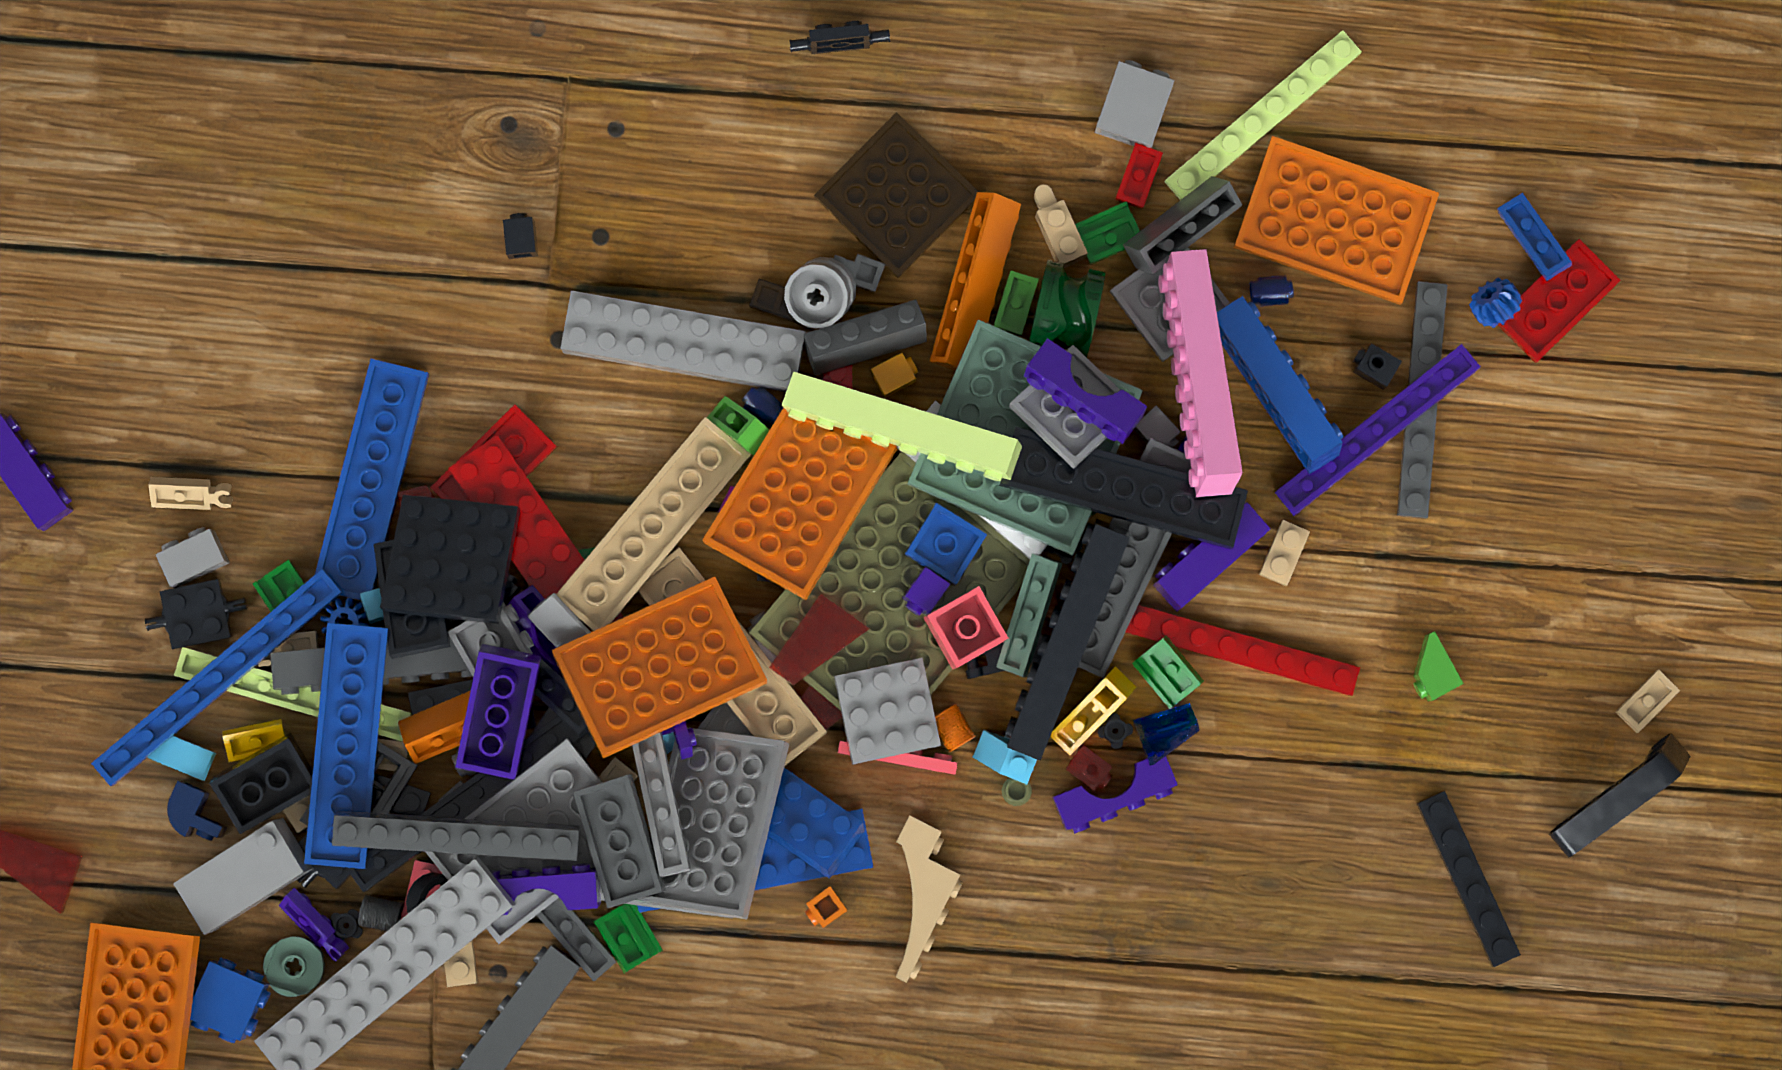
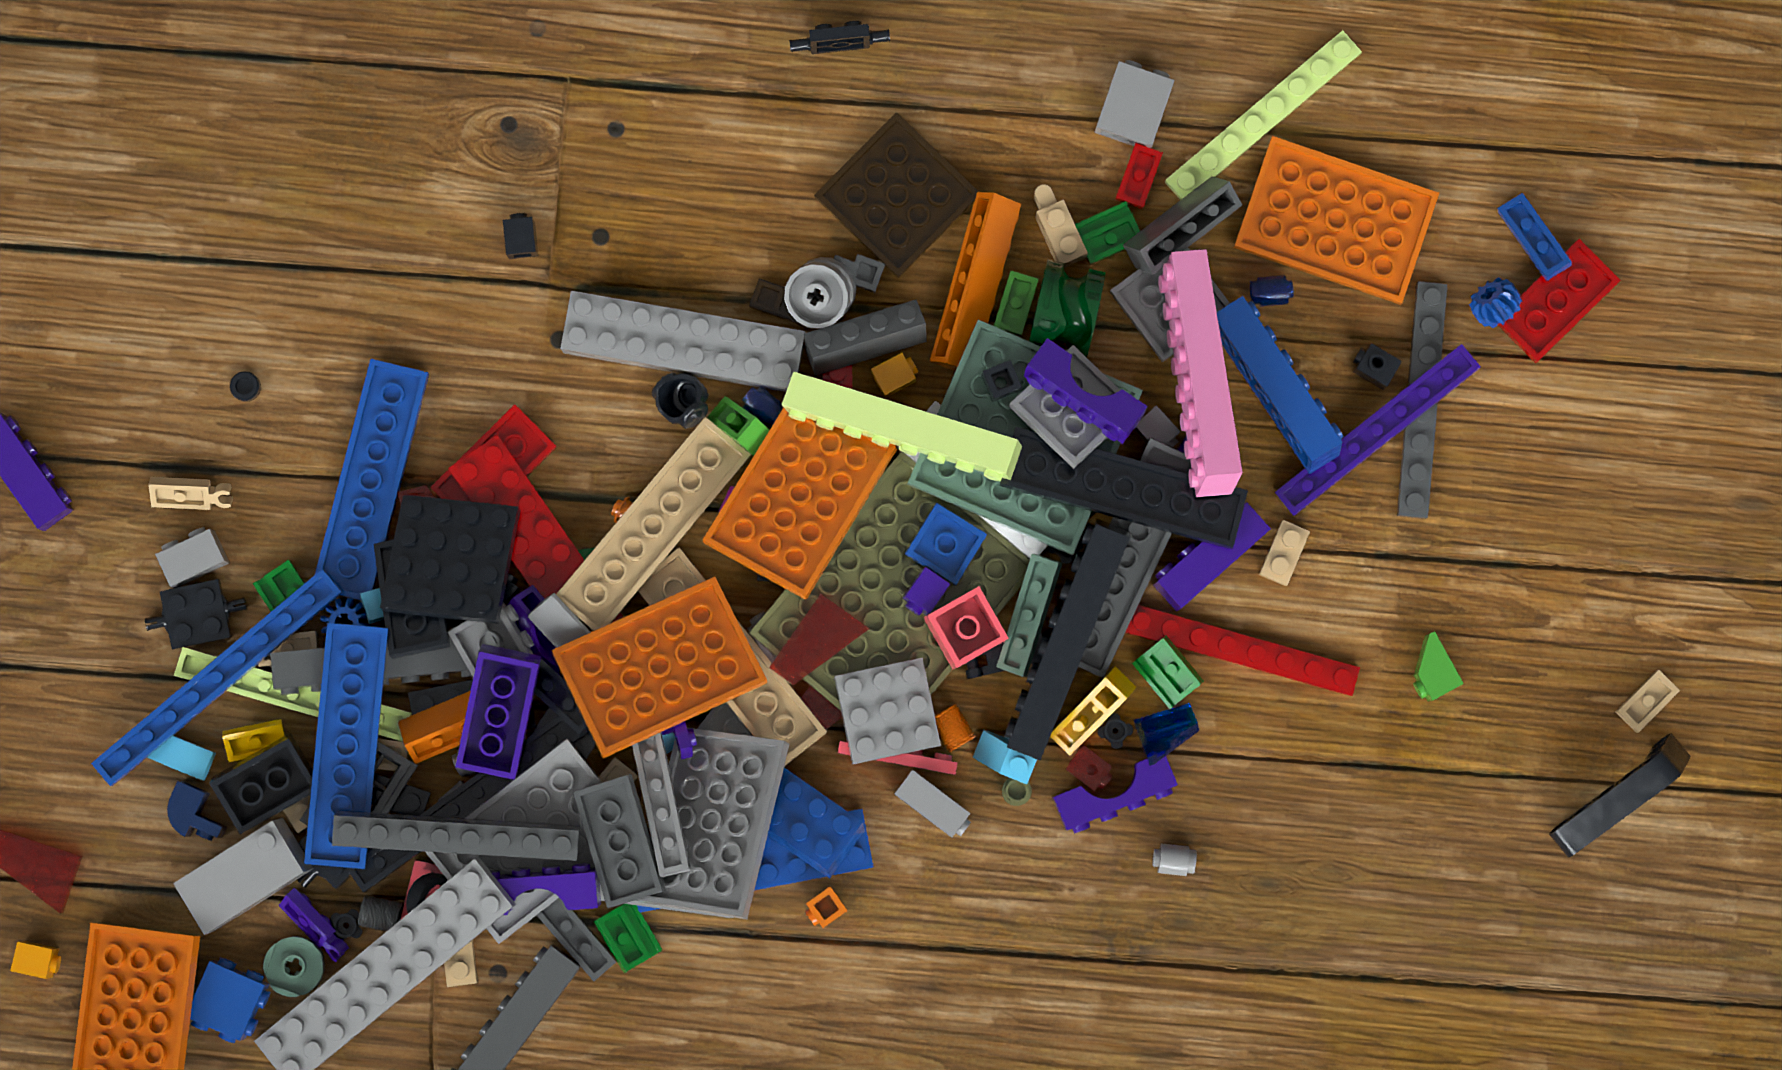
(36, 960): none -> light orange brick
(245, 386): none -> black tile
(620, 508): none -> orange plate
(681, 399): none -> black hair
(930, 887): tan arch -> none
(933, 805): none -> light grey brick
(1005, 371): none -> black plate
(1174, 859): none -> light grey brick
(1468, 879): black plate -> none

